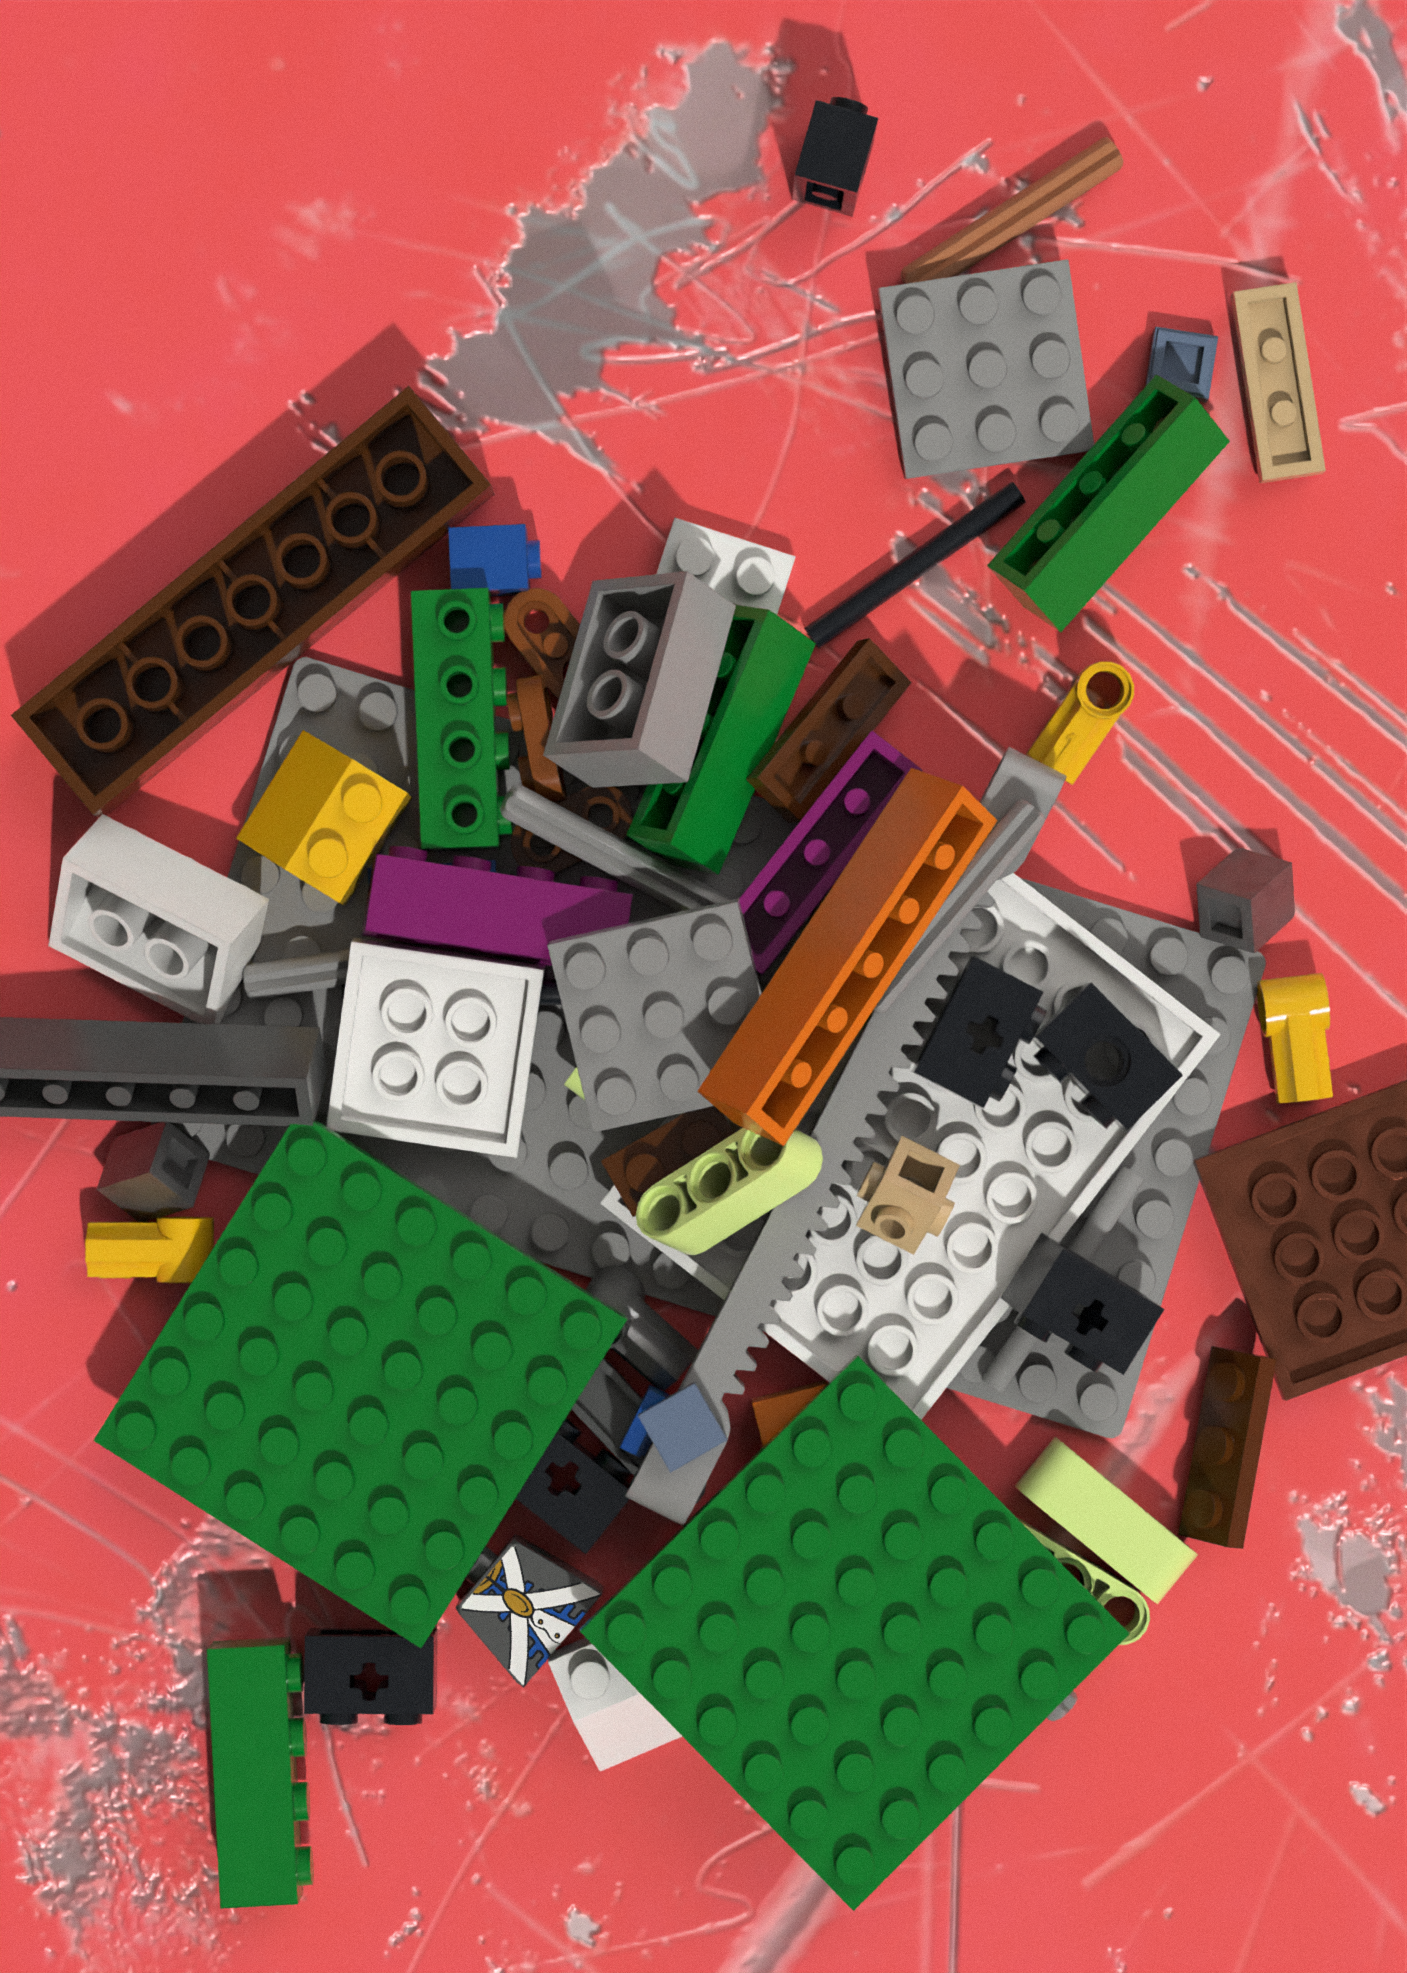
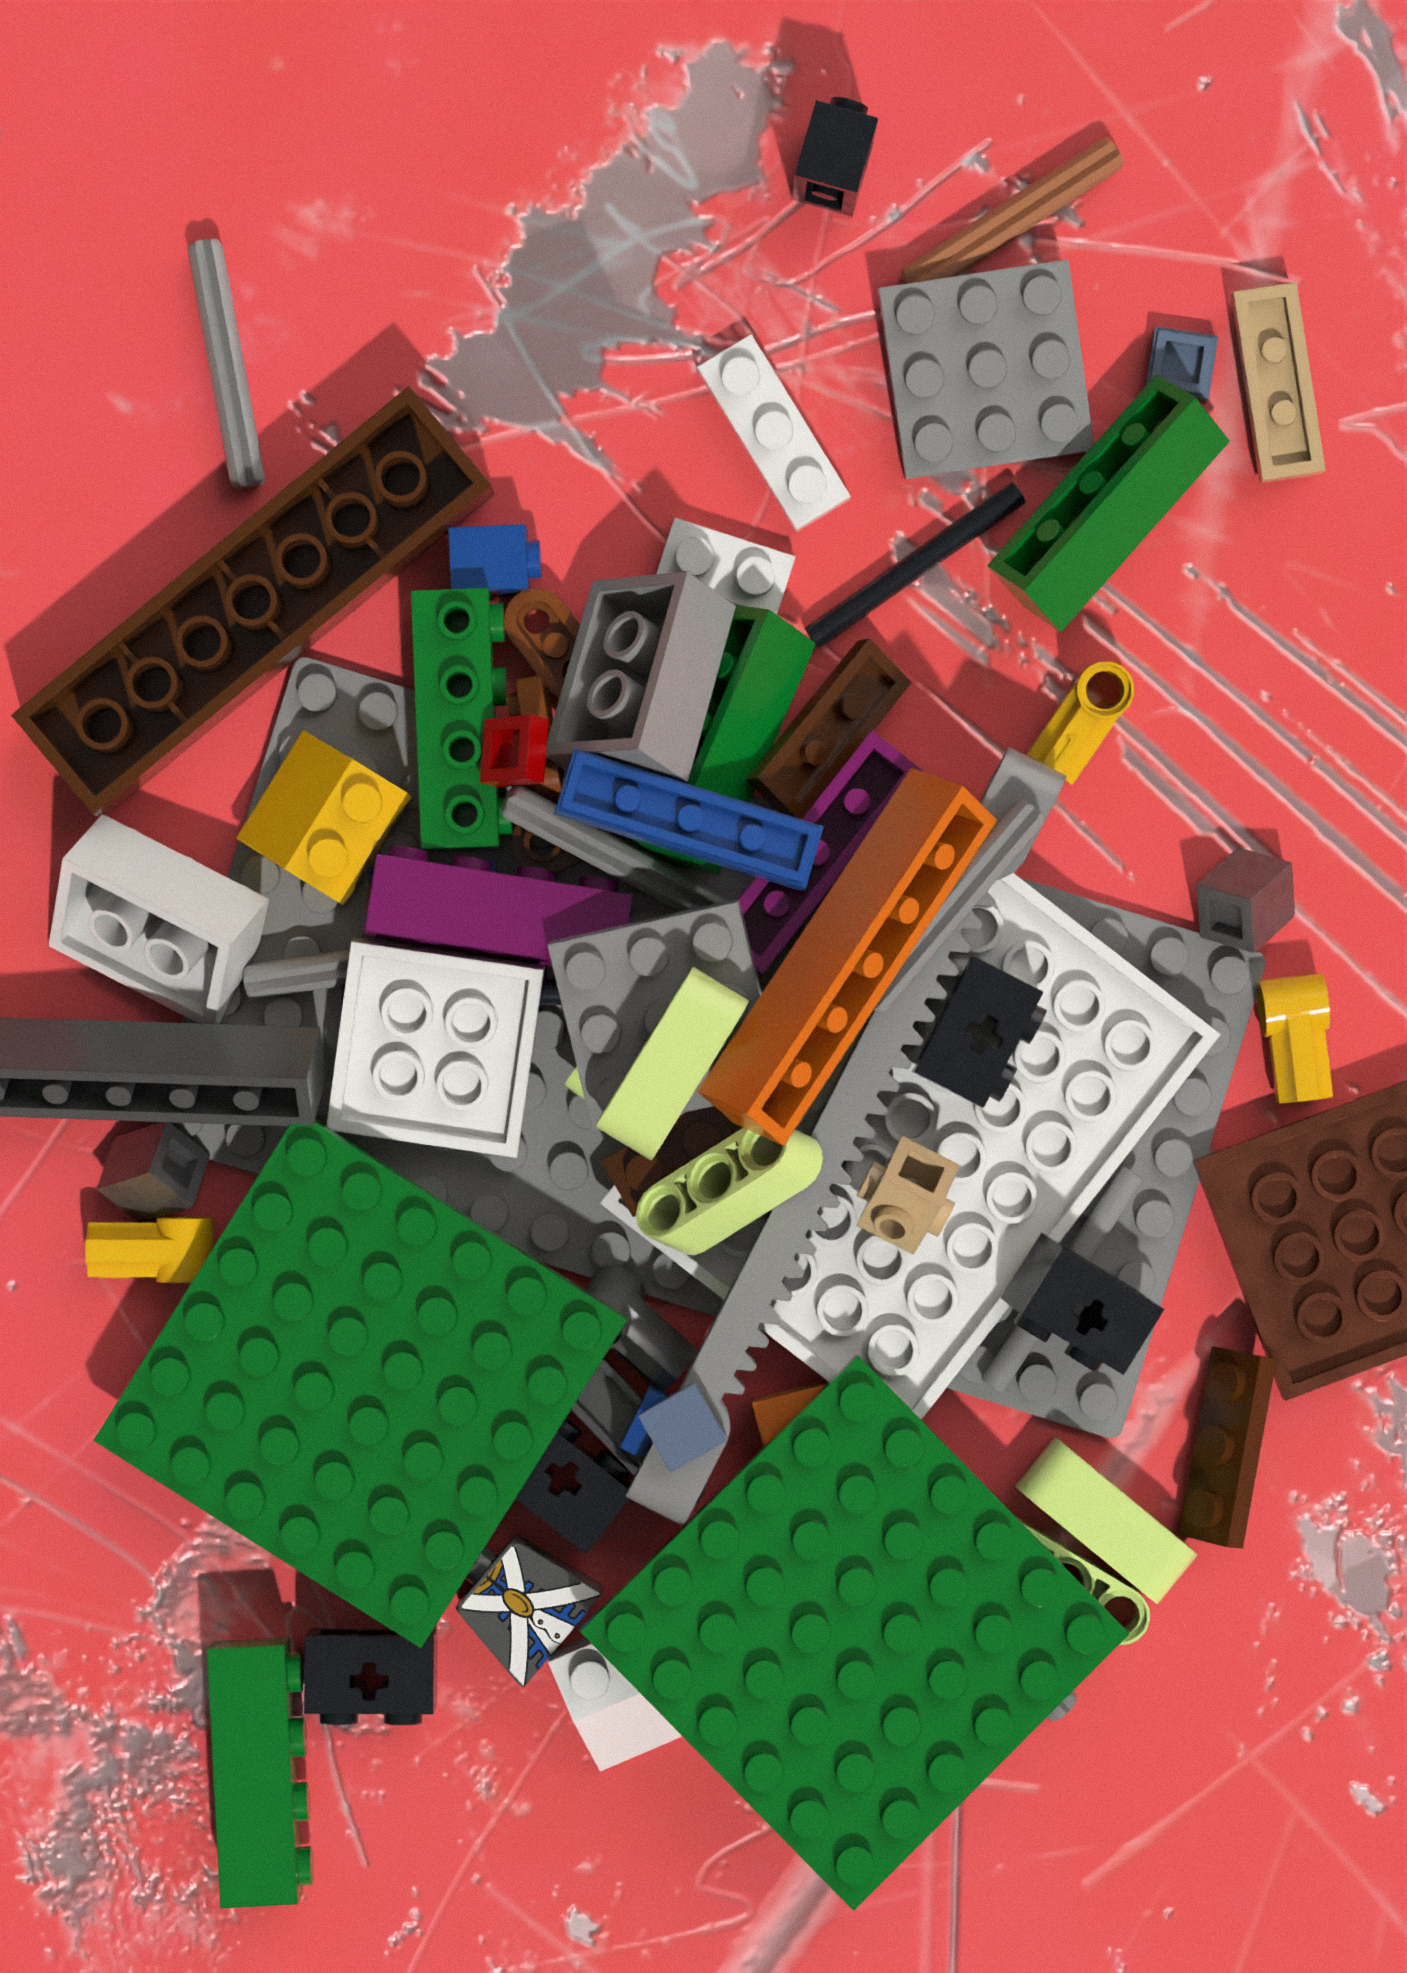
(226, 364): none -> light grey axle
(514, 750): none -> red plate
(672, 1063): none -> yellowish green beam
(688, 820): none -> blue tile
(773, 433): none -> white plate
(1142, 1069): black brick -> none

